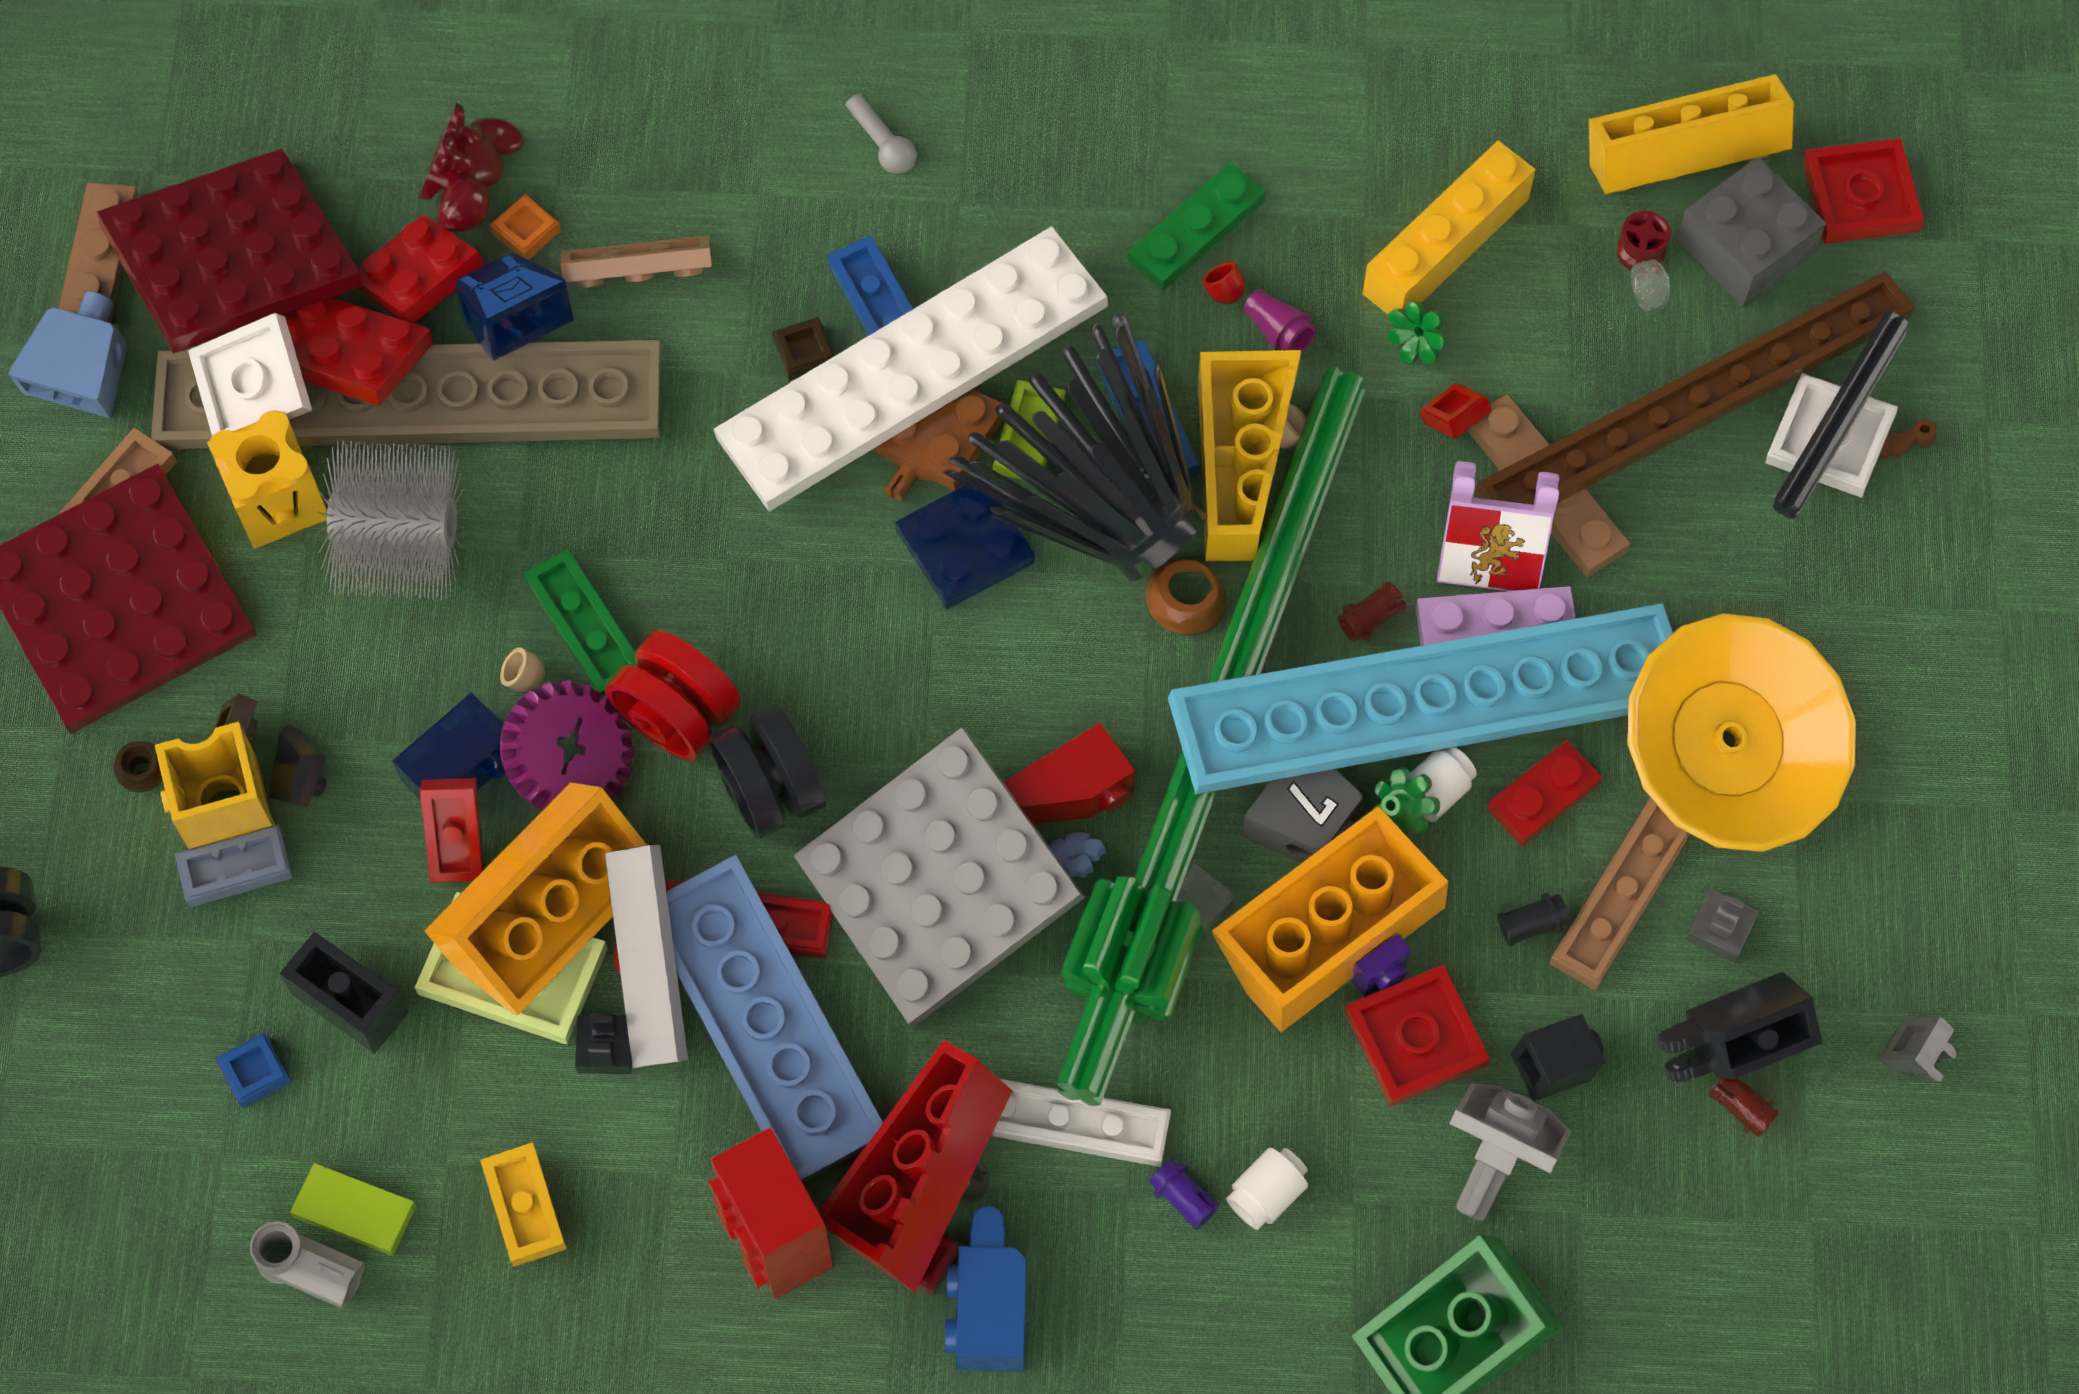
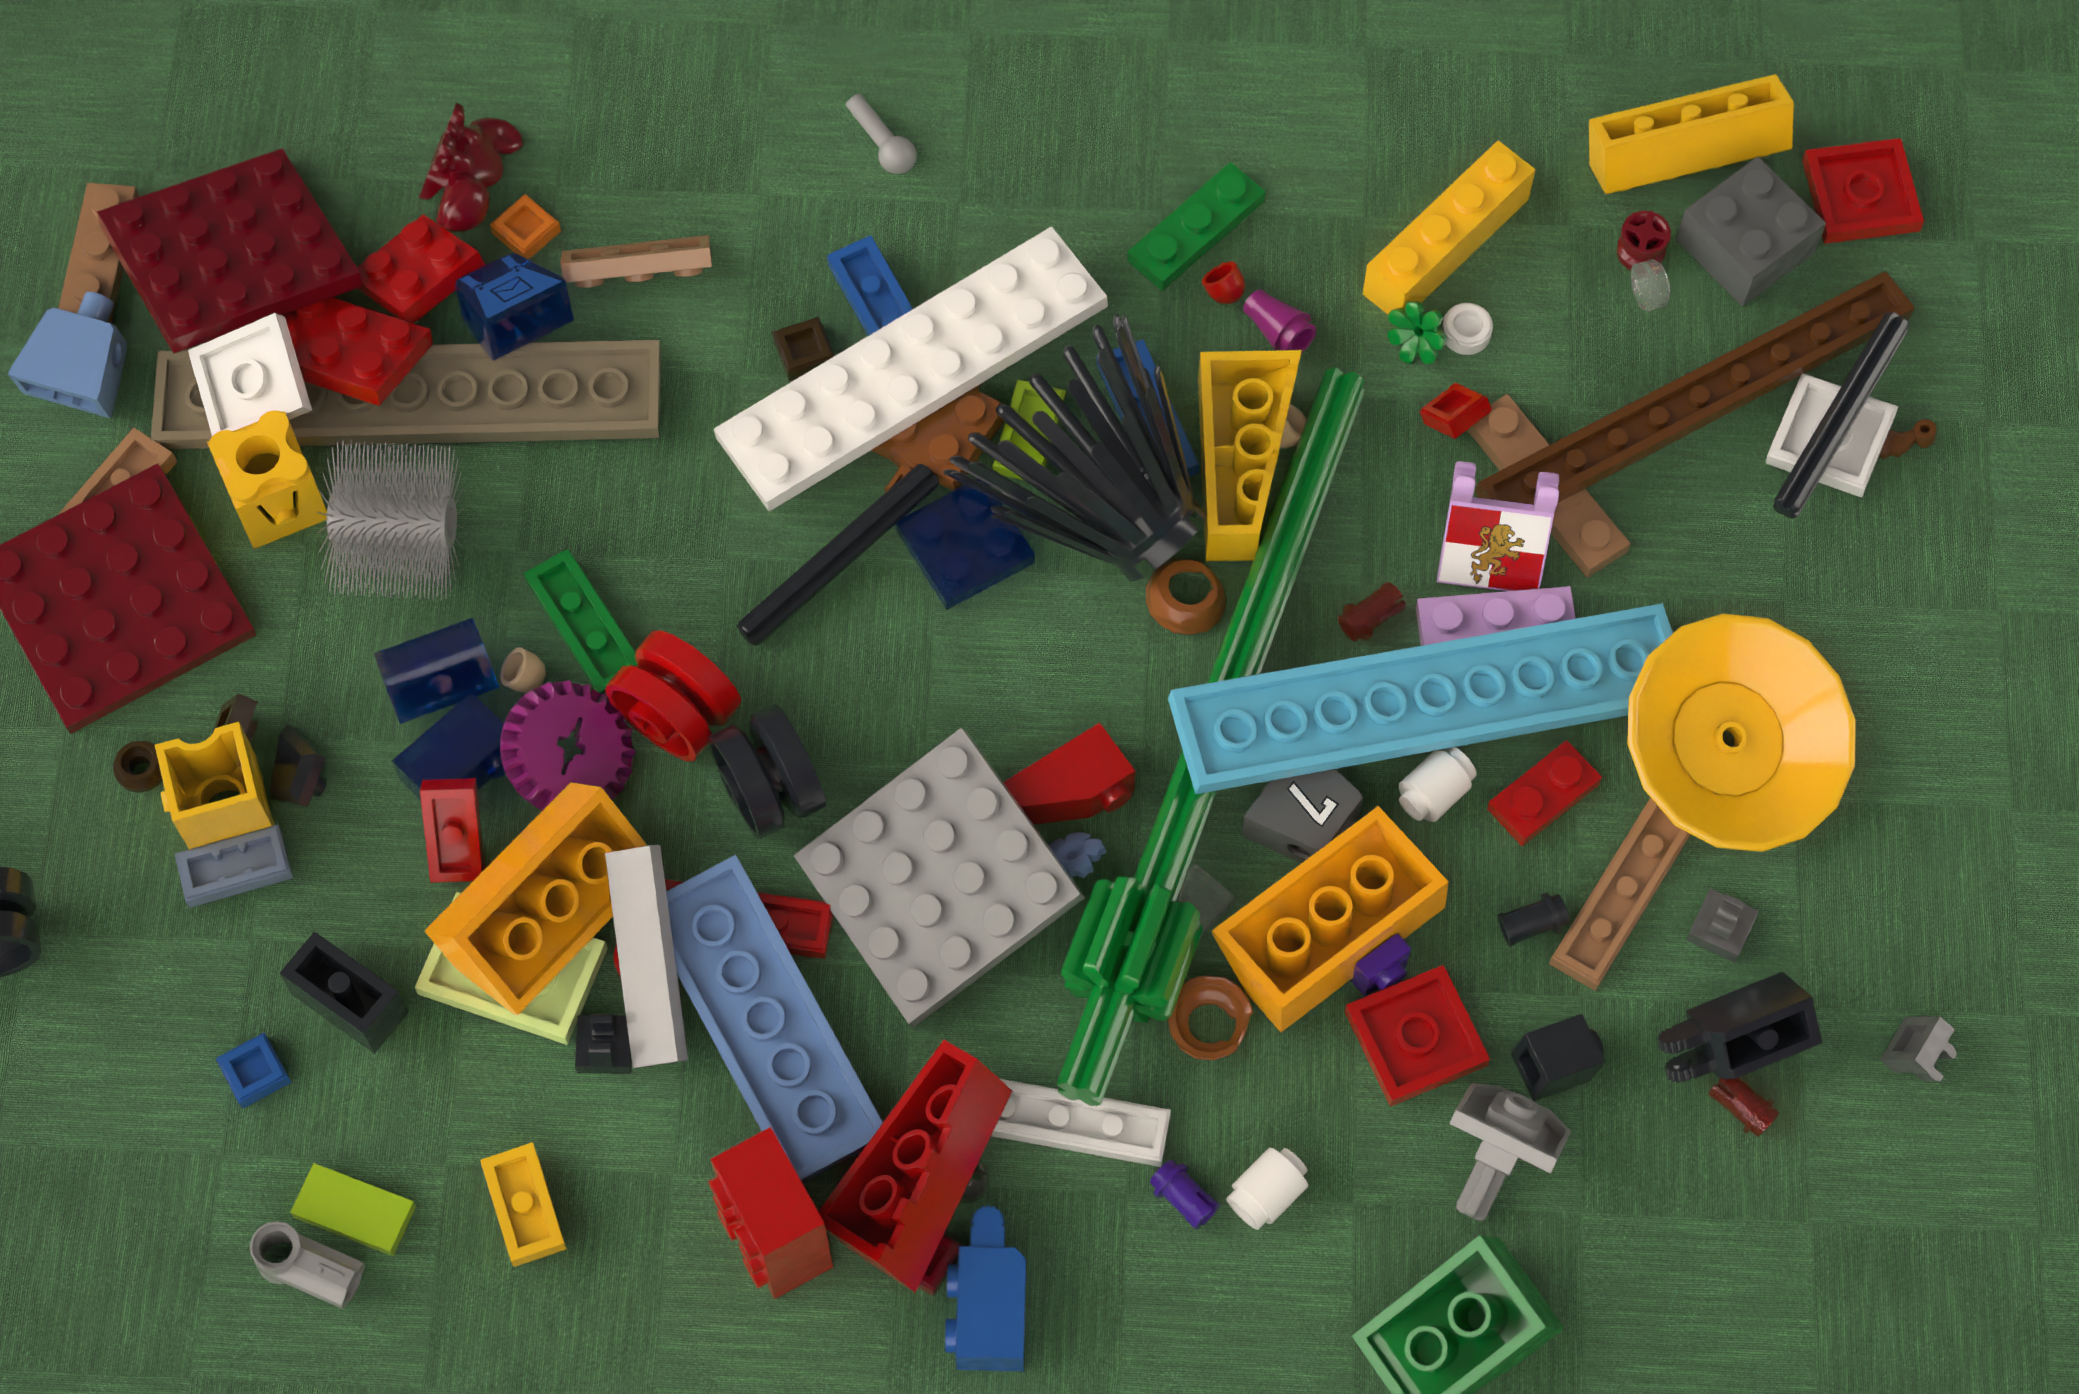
(436, 670): none -> clear blue brick
(838, 554): none -> black axle
(1209, 991): none -> dark orange piece
(1406, 800): green plant -> none
(1467, 328): none -> white tile

